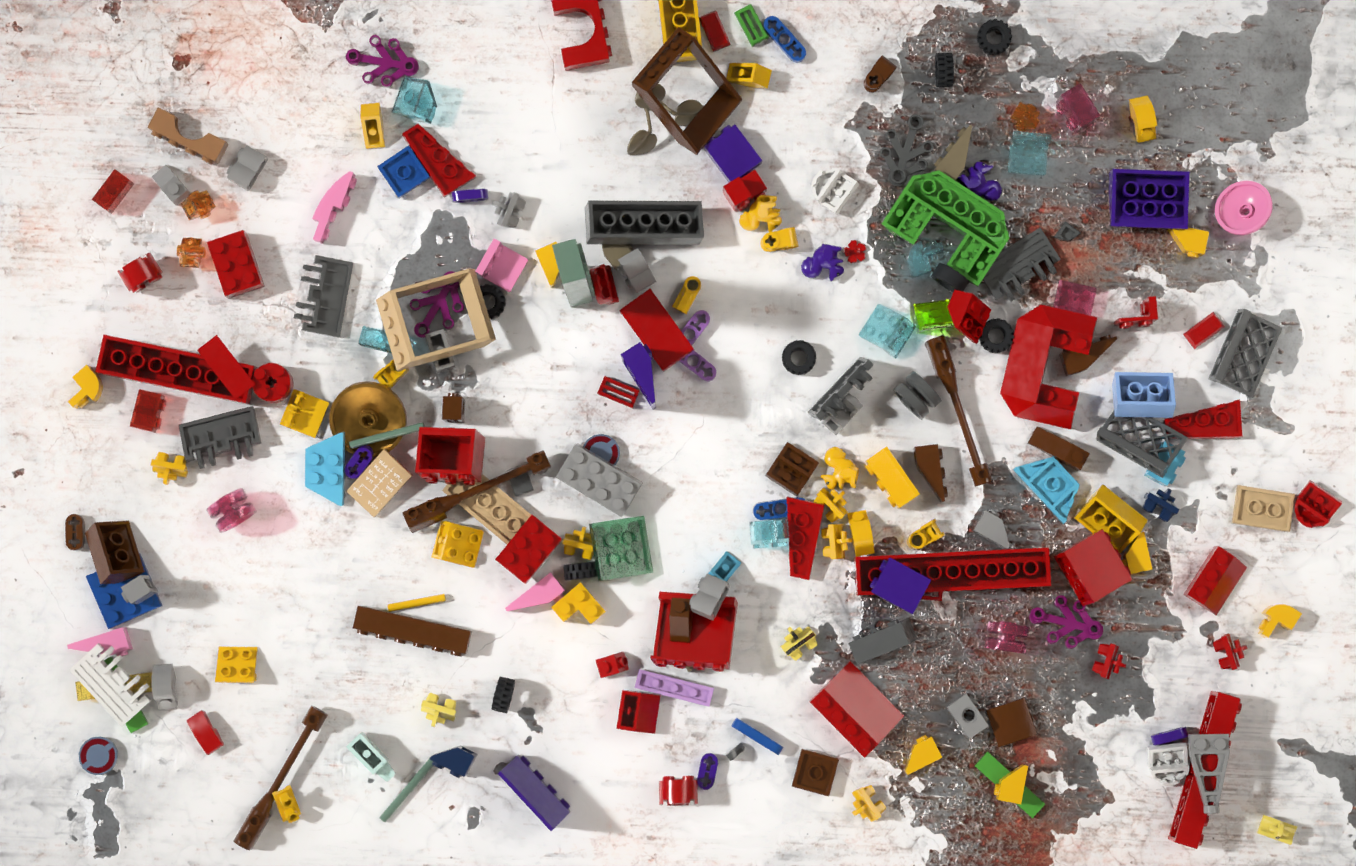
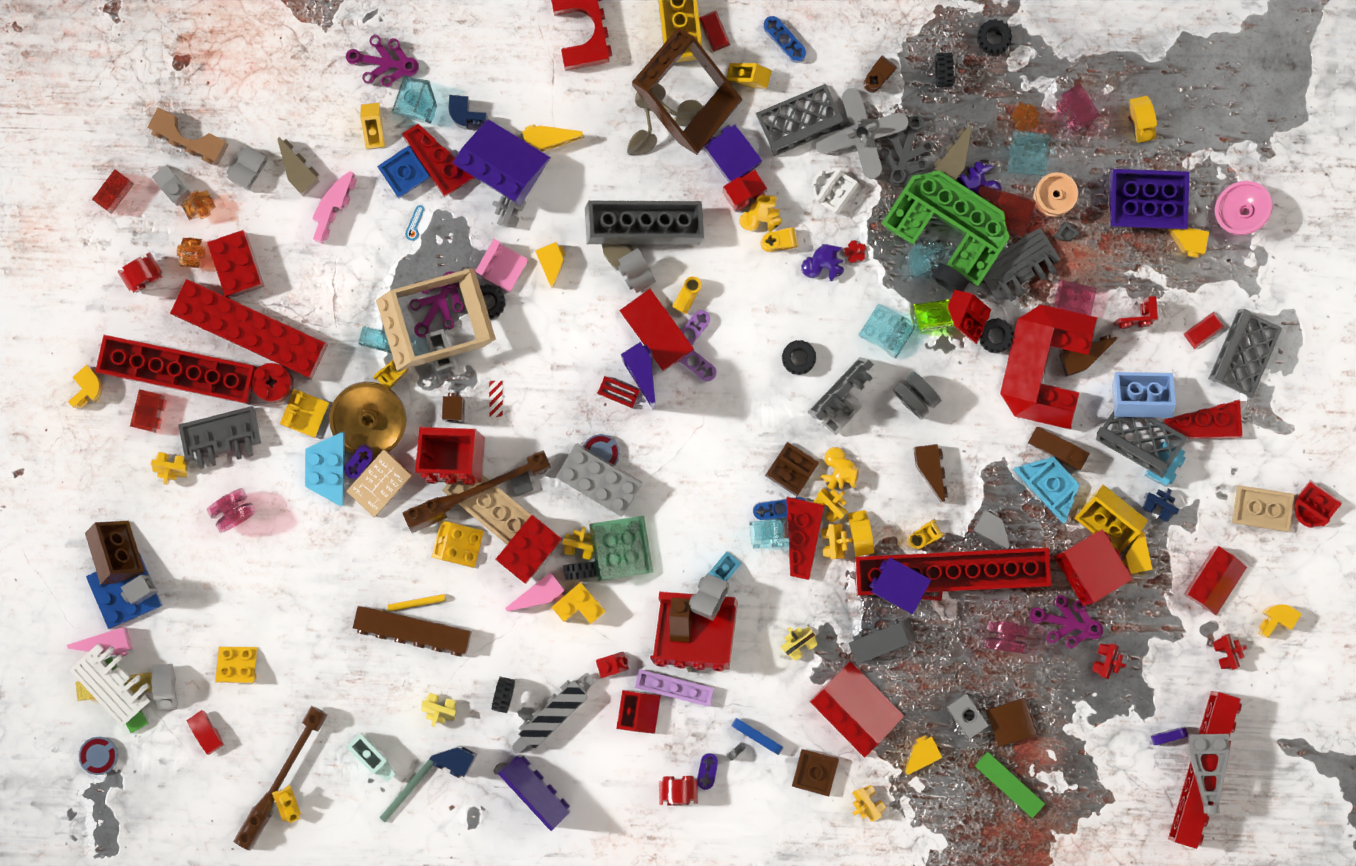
(80, 532): reddish brown beam -> none
(226, 367): red sticker -> none
(248, 329): none -> red brick
(297, 172): none -> dark tan slope
(328, 296): dark grey hinge -> none
(386, 435): sand green bar -> none
(412, 232): none -> dark azure sticker
(460, 113): none -> dark blue brick
(469, 195): dark purple beam -> none
(495, 399): none -> sticker
(502, 161): none -> dark purple slope
(547, 137): none -> yellow slope
(554, 714): none -> light grey hinge
(574, 272): sand green brick -> none
(603, 284): red slope -> none
(758, 39): bright green tile -> none
(806, 134): none -> dark grey fence
(865, 145): none -> light grey piece
(891, 478): yellow slope -> none
(946, 371): reddish brown bar -> none
(1012, 785): yellow slope -> none
(1015, 208): none -> clear red tile
(1066, 195): none -> light nougat wheel
(1168, 763): white slope -> none
(1277, 829): light yellow hips -> none

